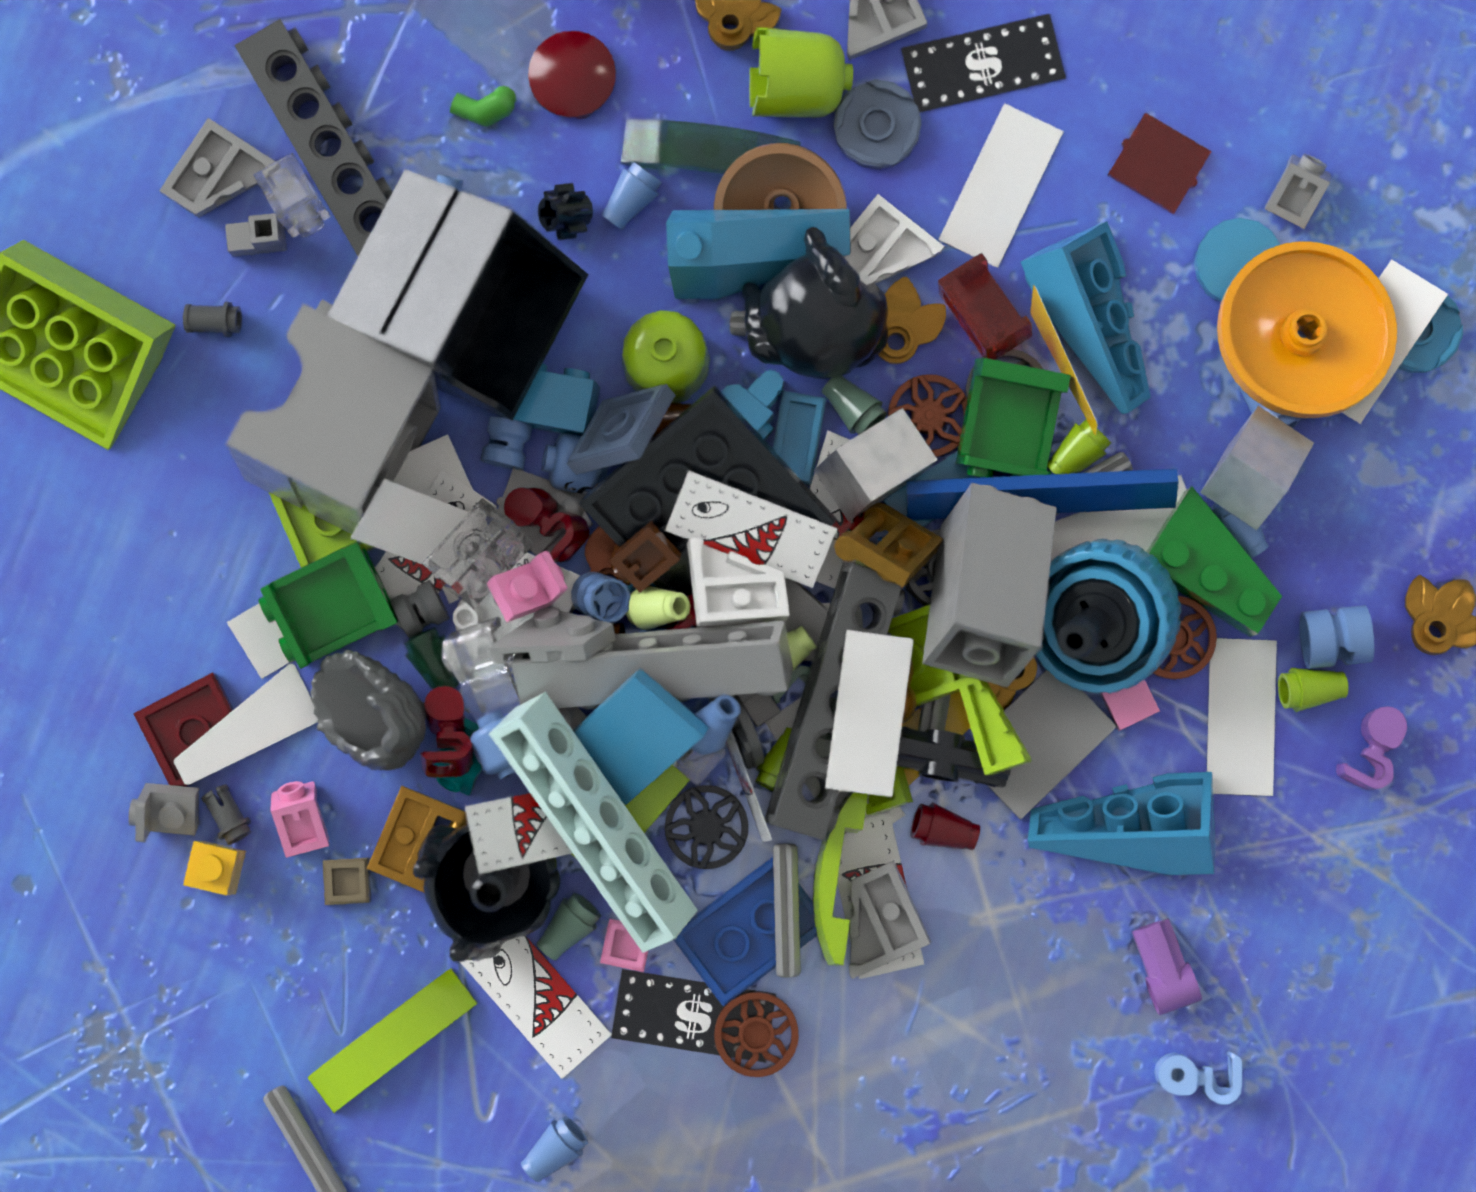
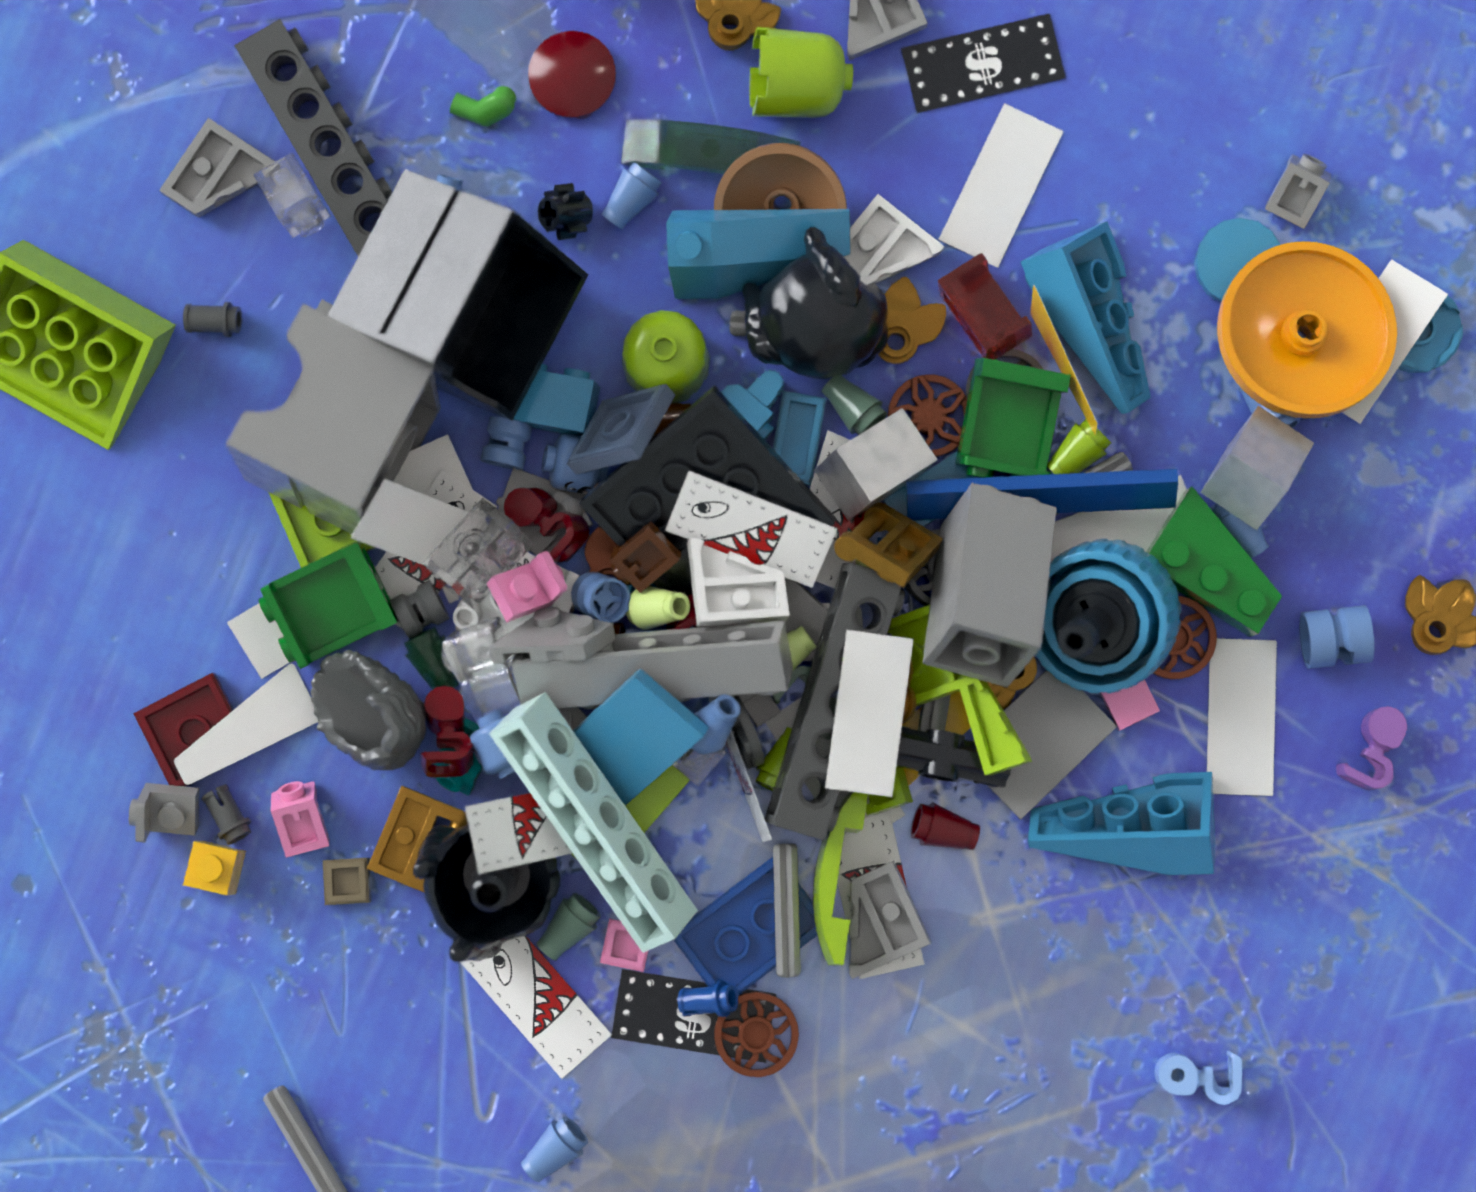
(259, 235): light grey piece -> none
(392, 1040): lime slope -> none
(706, 827): black wheel -> none
(708, 1000): none -> blue pin
(877, 124): sand blue tile -> none
(1159, 163): clear red piece -> none
(1169, 977): medium lavender piece -> none
(1309, 688): lime cone -> none

